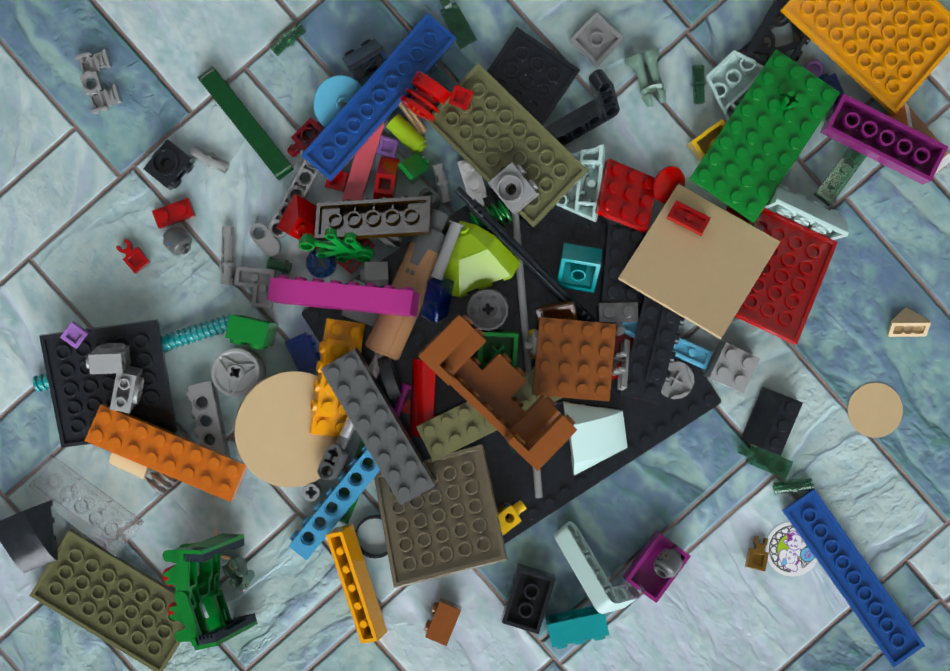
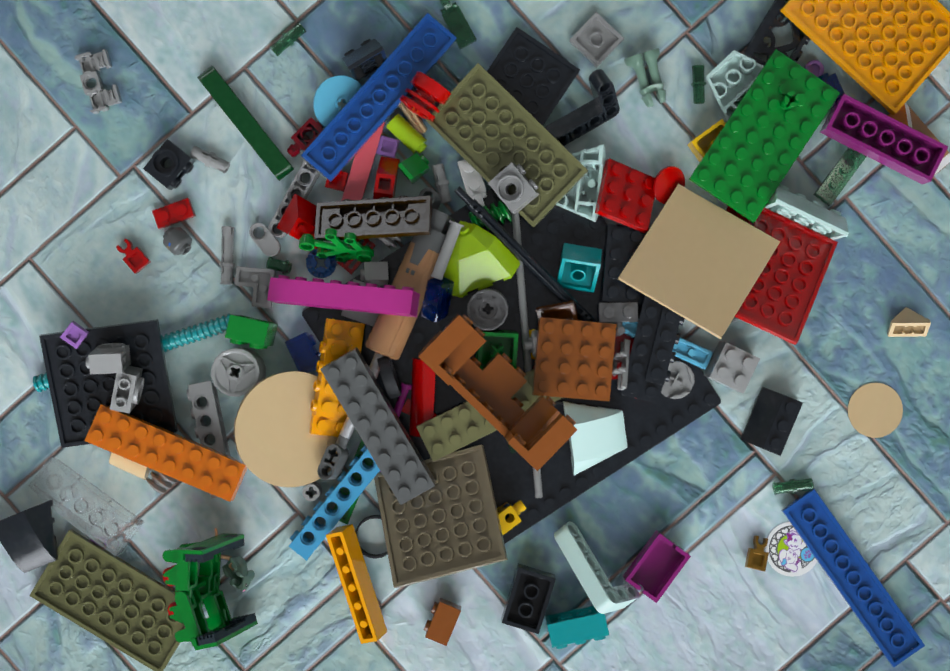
(461, 97): red plate -> none
(667, 563): dark grey head -> none
(688, 218): red plate -> none
(767, 461): clear green hinge -> none

